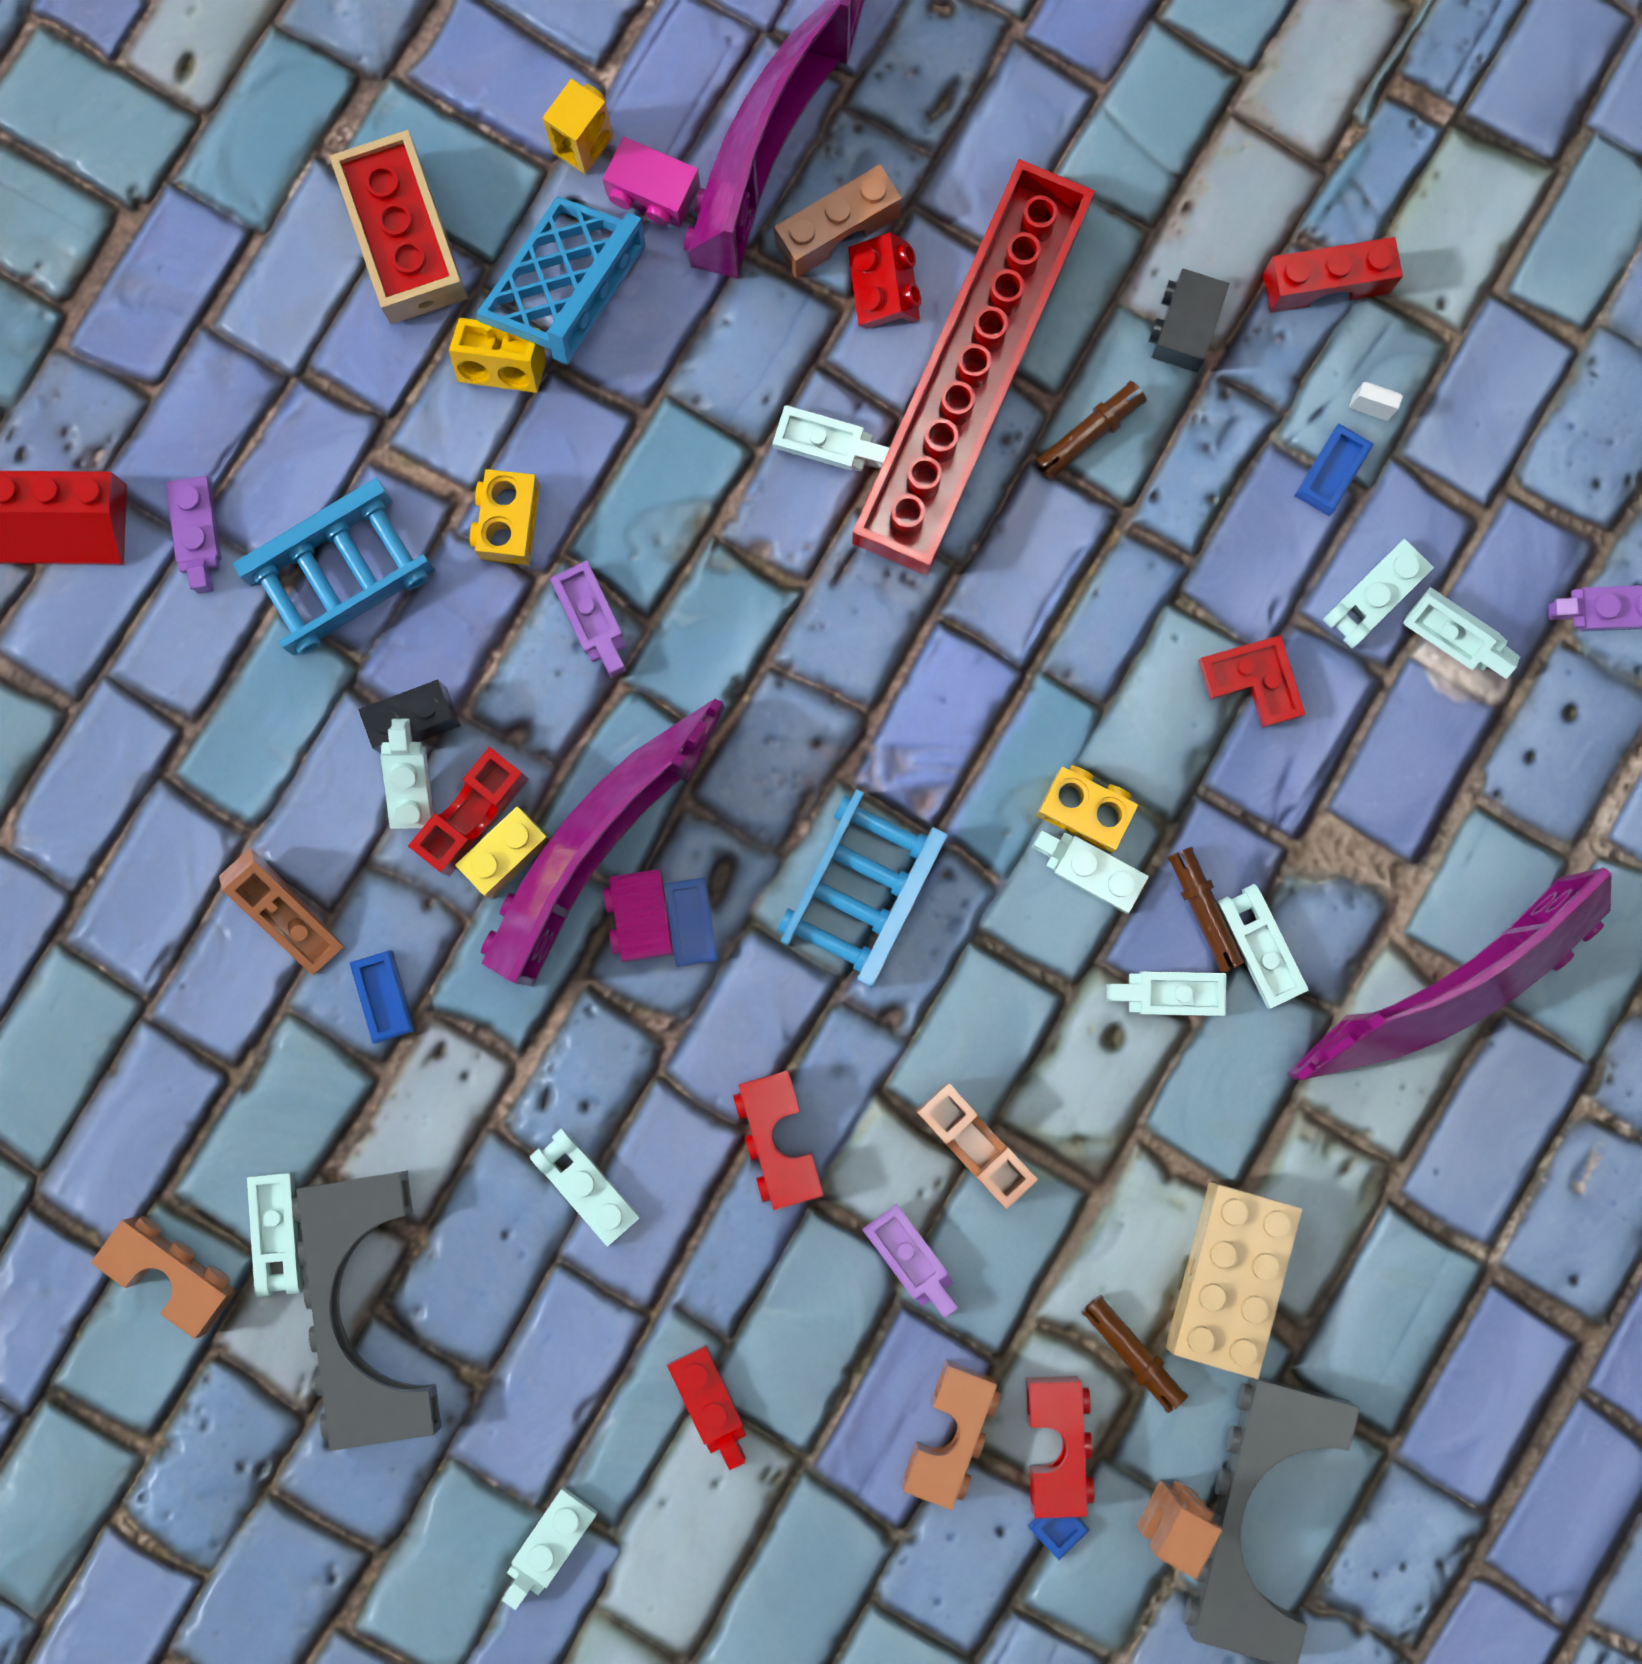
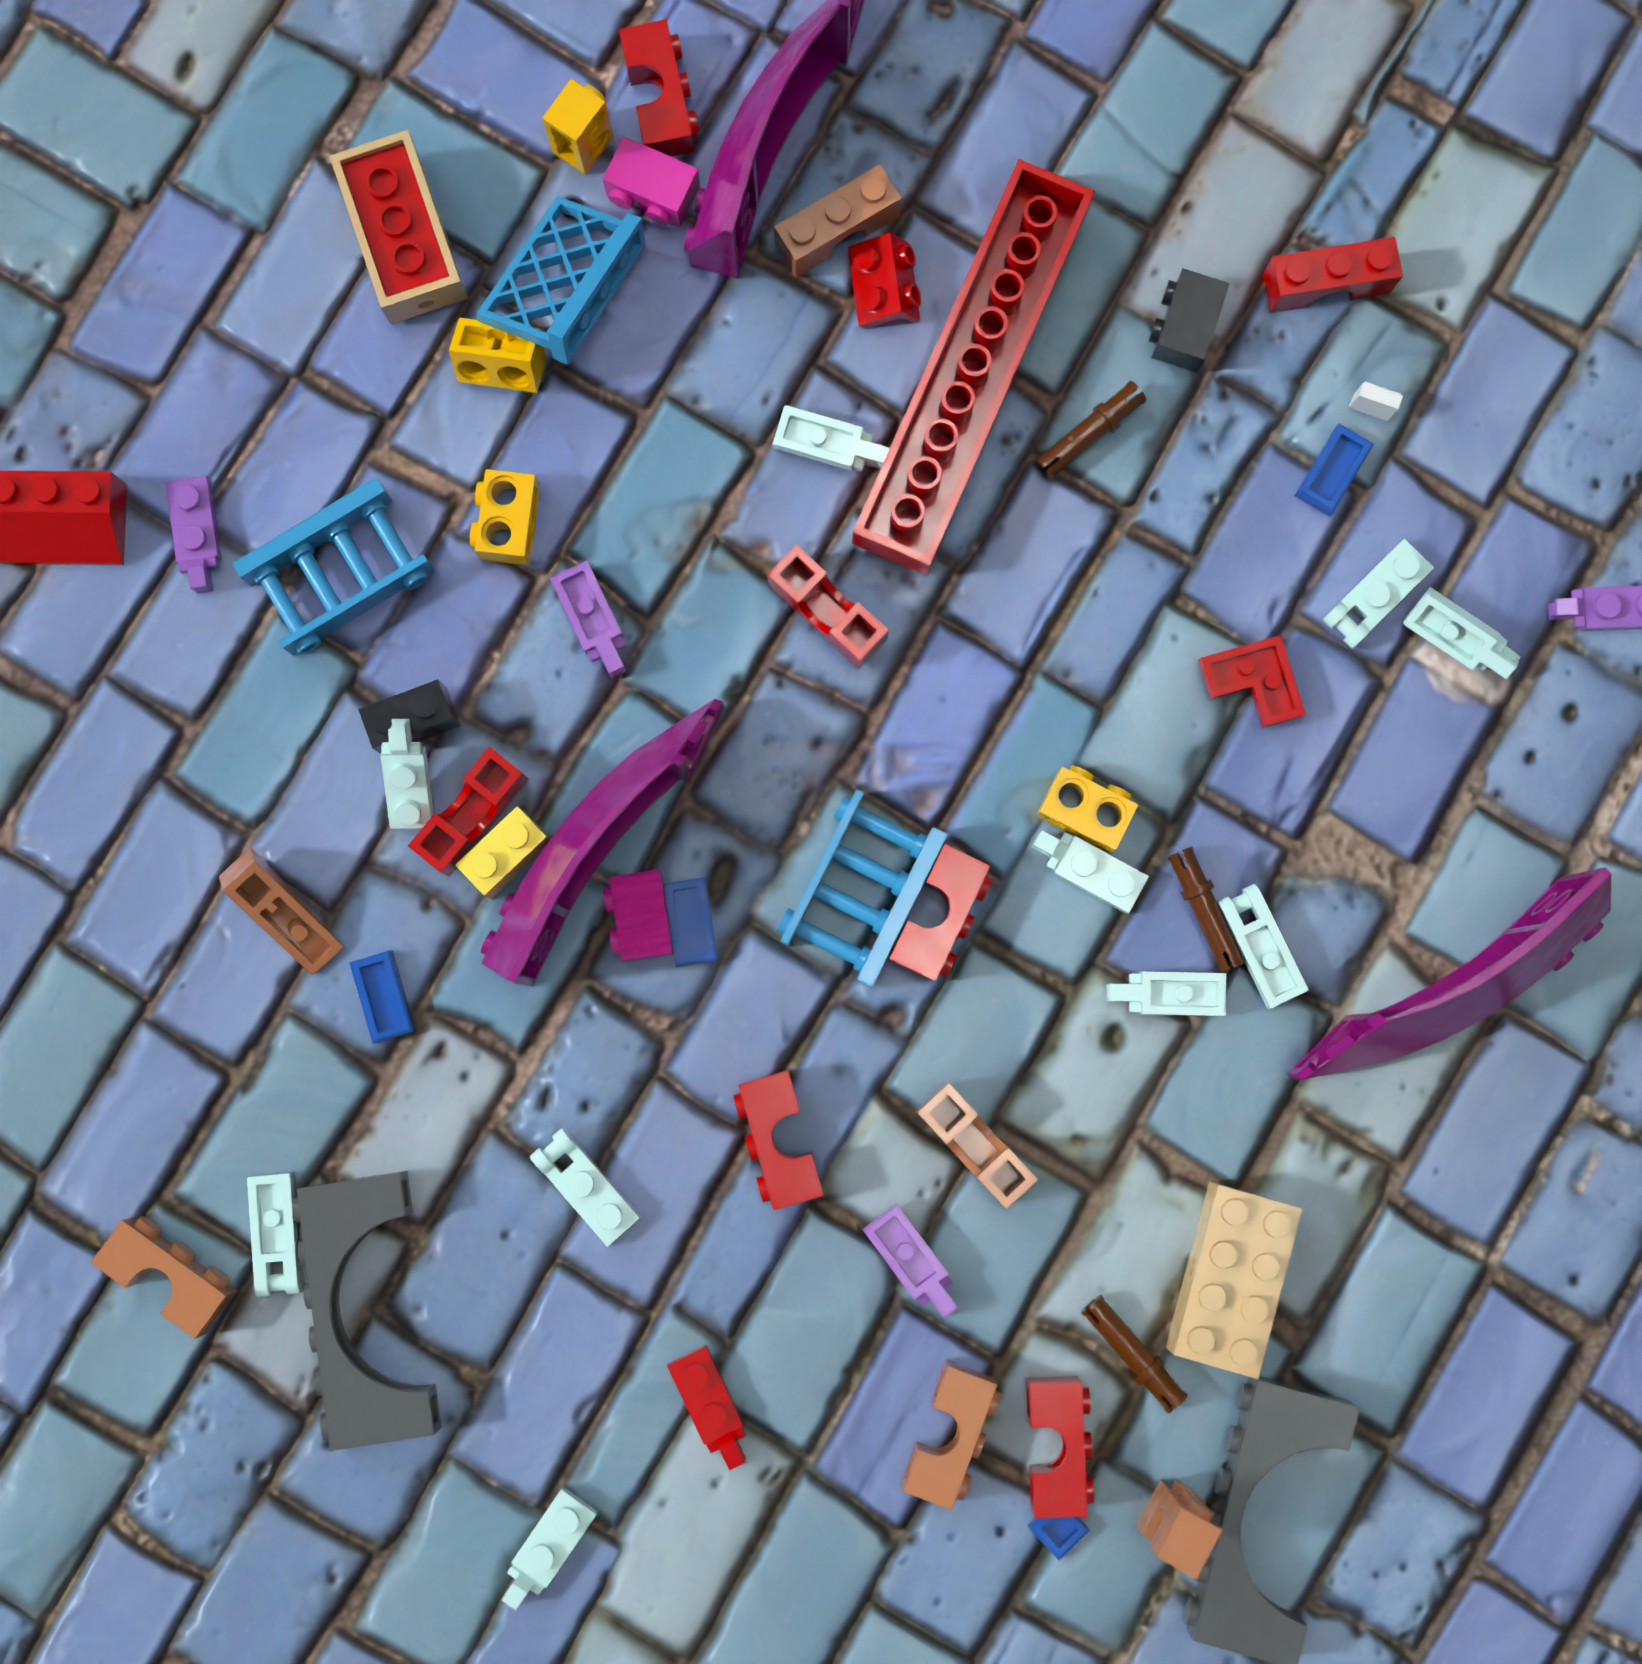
(652, 59): none -> red arch
(817, 600): none -> arch
(959, 881): none -> arch

